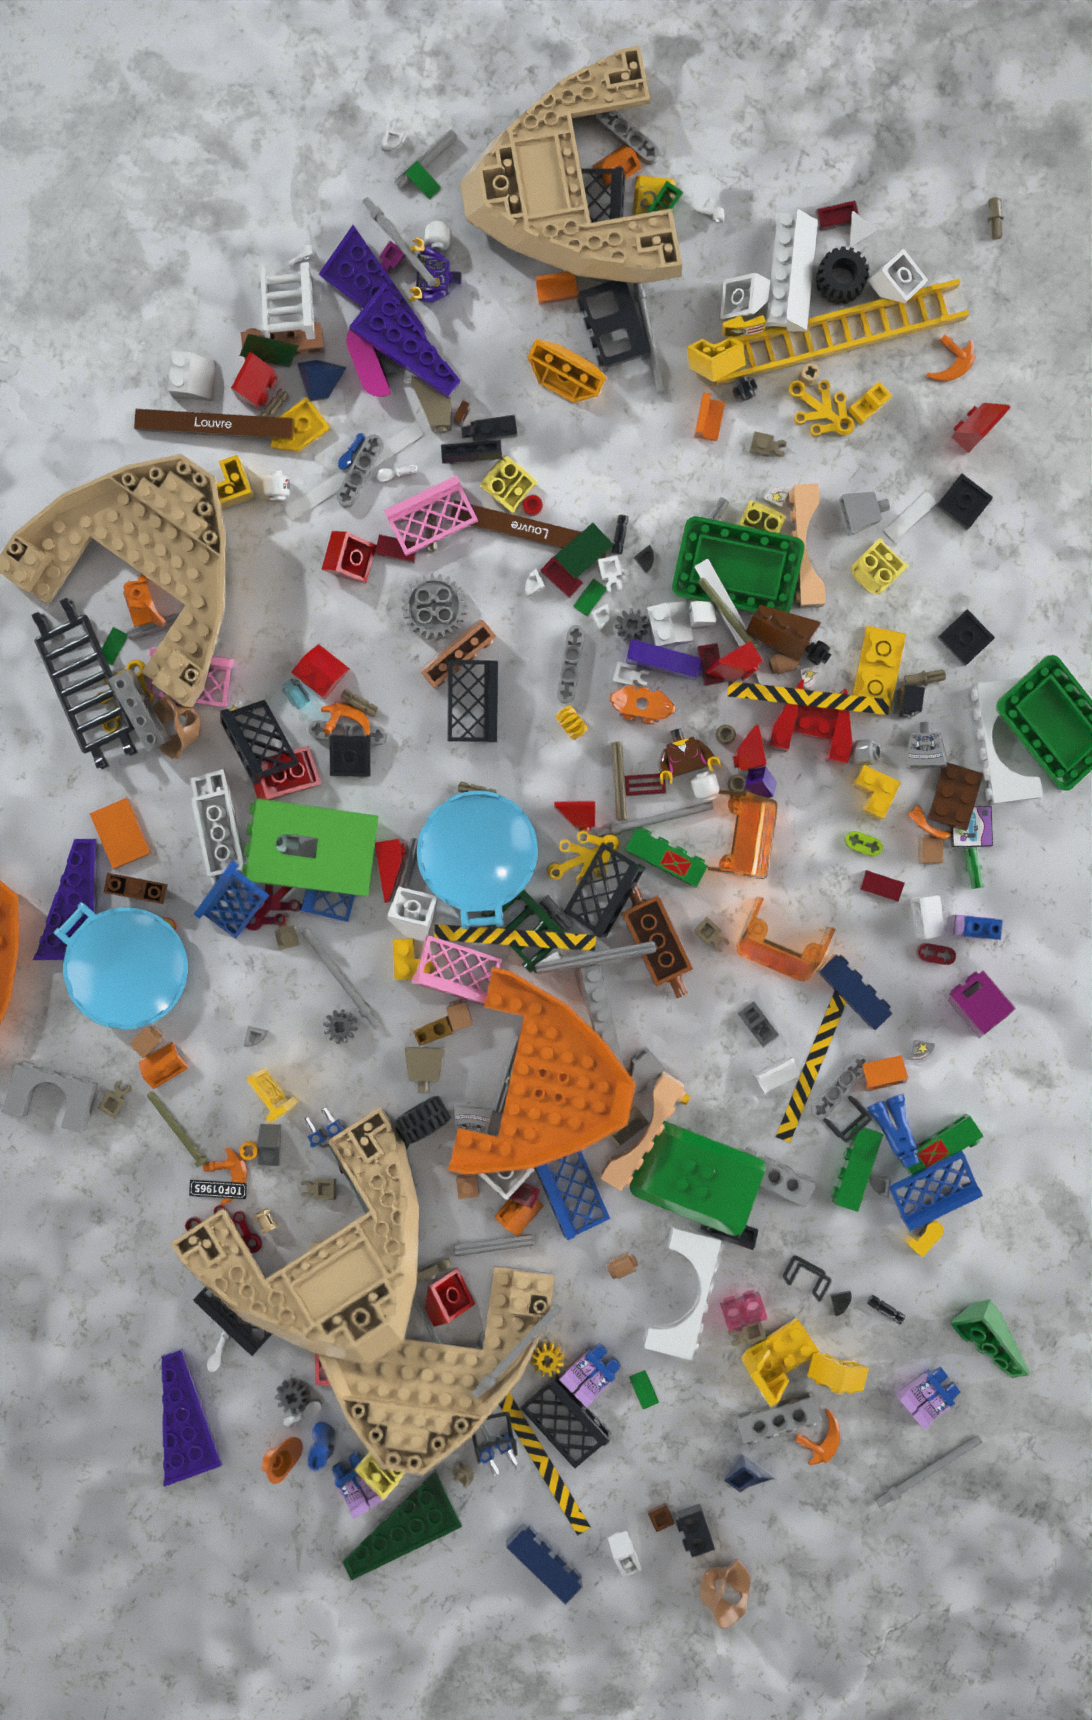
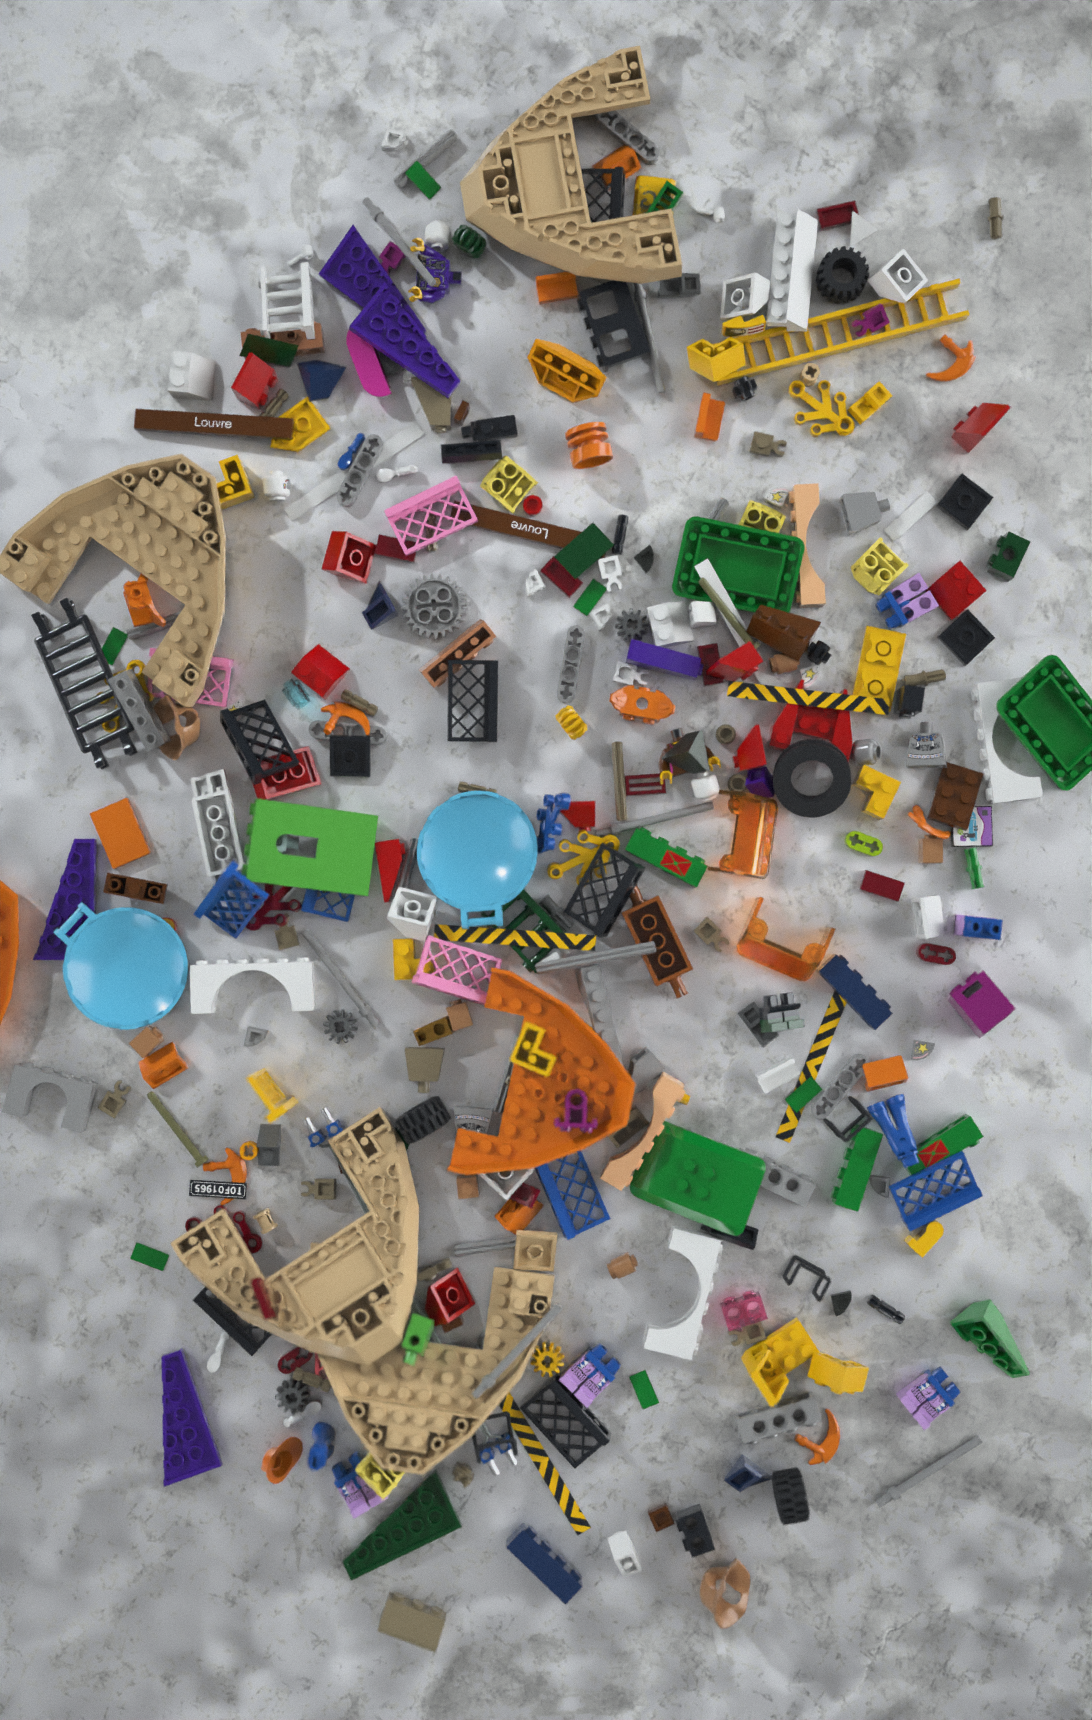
(149, 1256): none -> green sticker
(208, 980): none -> white arch
(262, 1298): none -> dark red tile
(292, 1354): none -> dark red beam
(311, 1379): none -> dark tan axle
(379, 608): none -> dark blue slope
(412, 1621): none -> dark tan slope
(418, 1329): none -> bright green torso
(457, 1322): none -> reddish brown tile
(469, 241): none -> dark green gear
(527, 1052): none -> yellow brick
(535, 1250): none -> tan tile
(547, 820): none -> blue plant
(576, 1114): none -> magenta pin
(588, 445): none -> orange wheel
(679, 287): none -> dark grey slope
(689, 753): none -> pearl dark grey slope
(780, 1017): none -> black hips
(790, 1496): none -> black tyre
(803, 1094): none -> green sticker
(812, 751): none -> black tyre
(873, 320): none -> magenta plate
(901, 606): none -> lavender hips
(956, 590): none -> red slope
(1016, 547): none -> dark green brick

